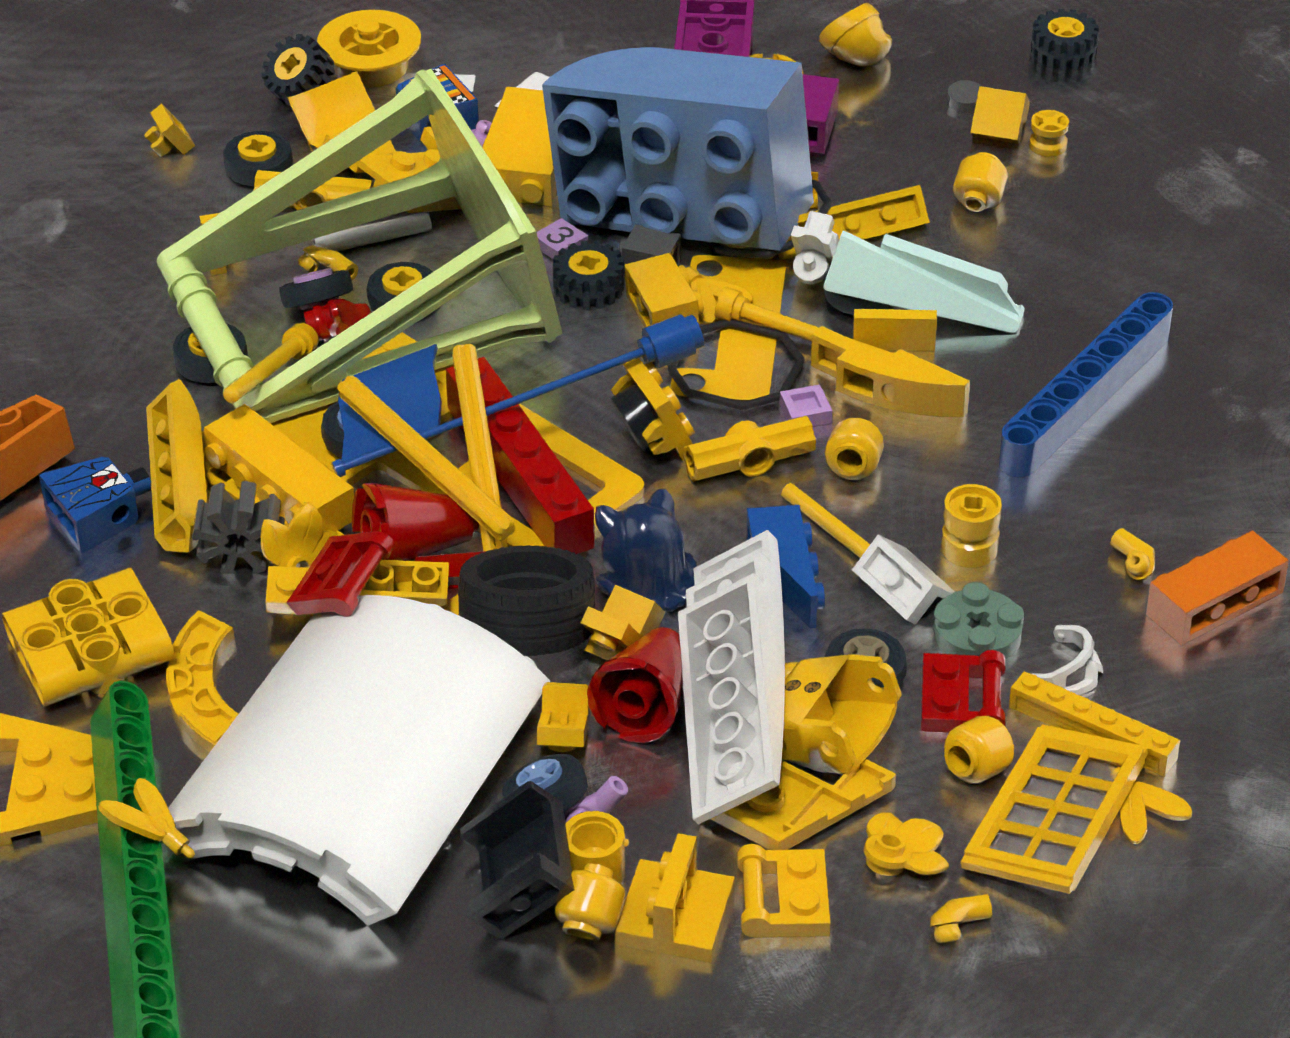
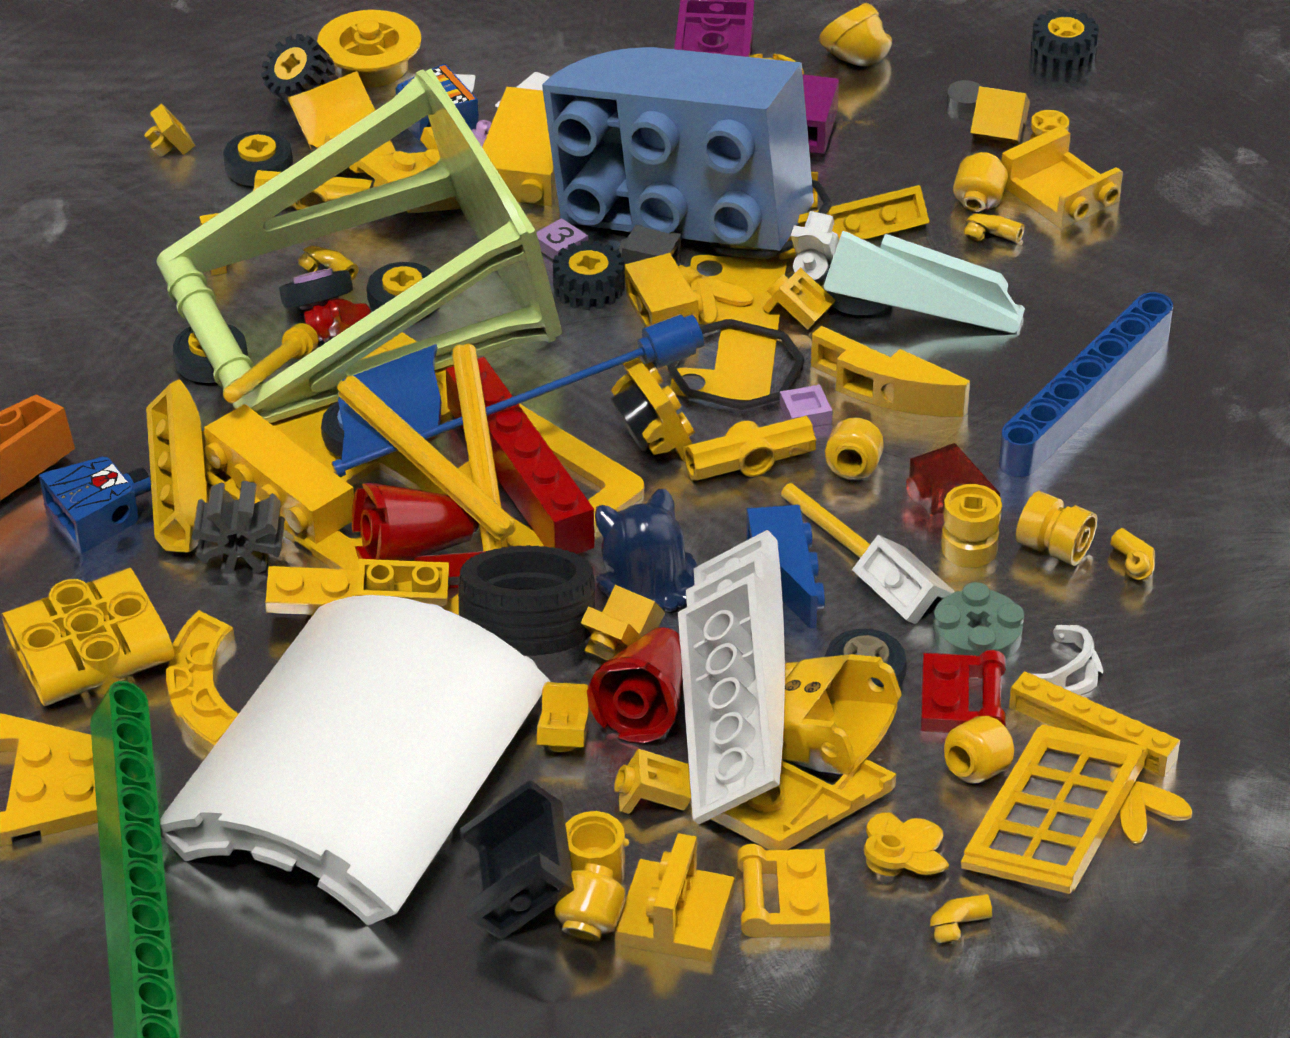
(152, 822): yellow piece -> none
(298, 541): yellow plate -> none
(340, 573): red plate -> none
(375, 232): white piece -> none
(557, 774): black wheel -> none
(602, 800): lavender arm -> none
(653, 779): none -> yellow bracket
(734, 306): yellow piece -> none
(800, 297): none -> yellow bracket
(896, 329): yellow tile -> none
(938, 473): none -> clear red arch
(996, 225): none -> yellow arm
(1058, 182): none -> yellow panel
(1062, 530): none -> yellow wheel
(1216, 587): orange brick -> none

